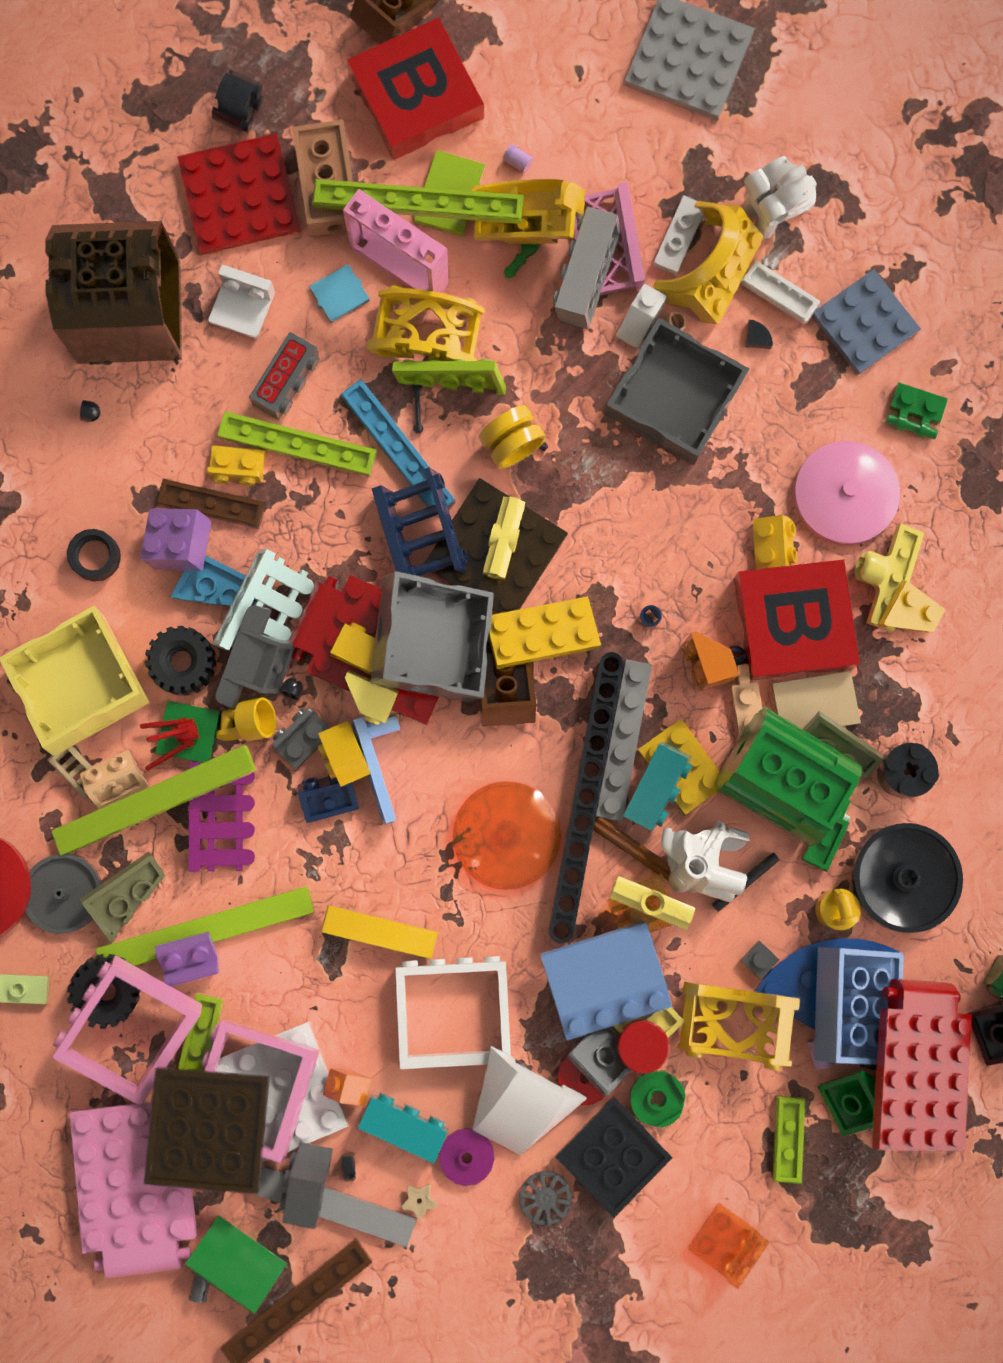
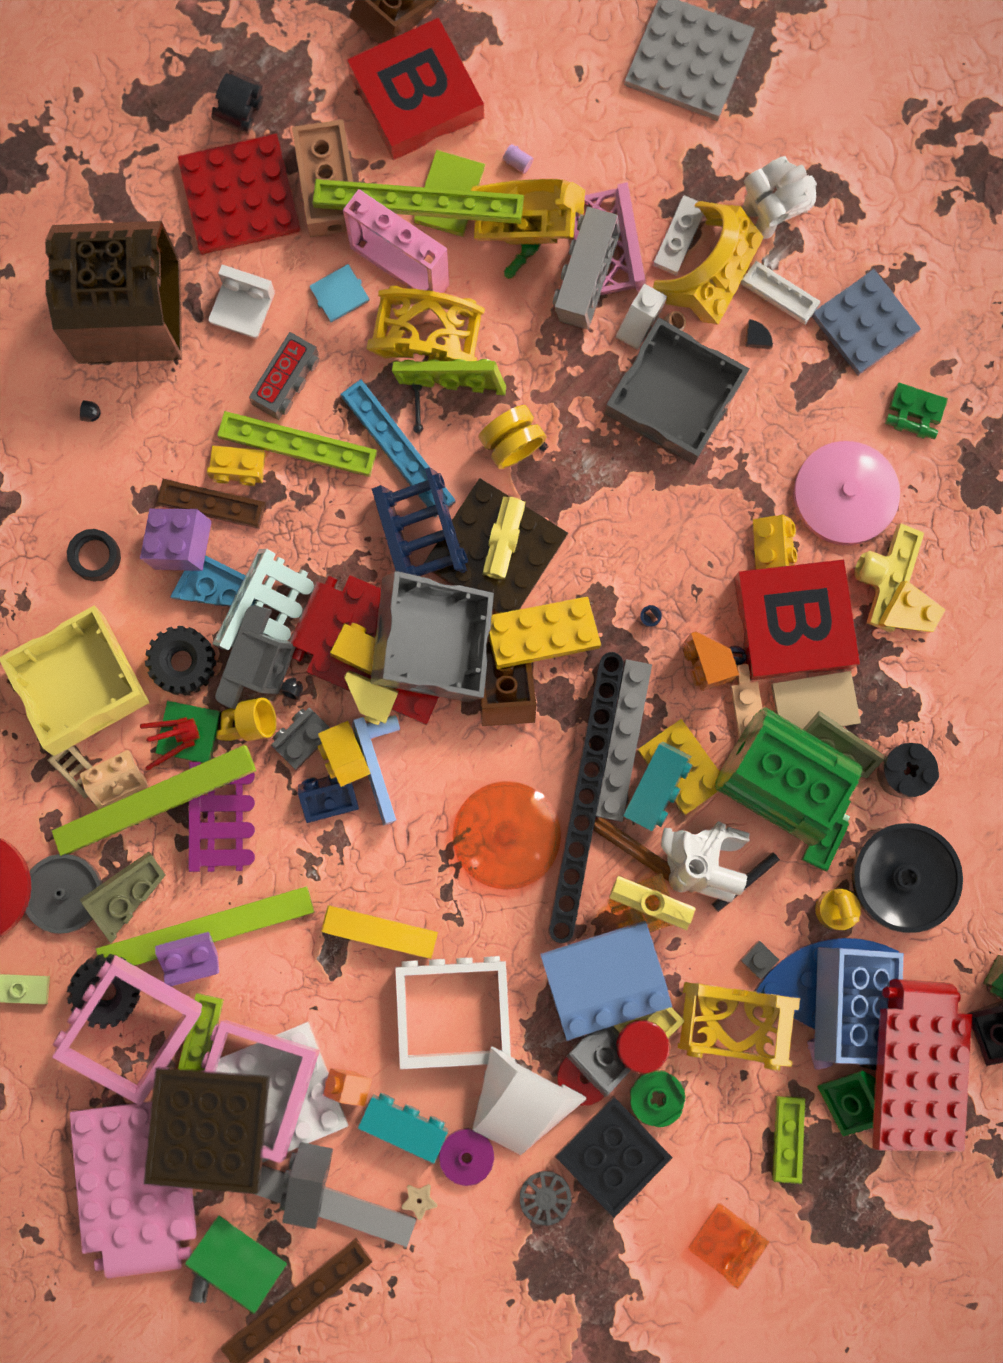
(348, 1166): black tile -> none

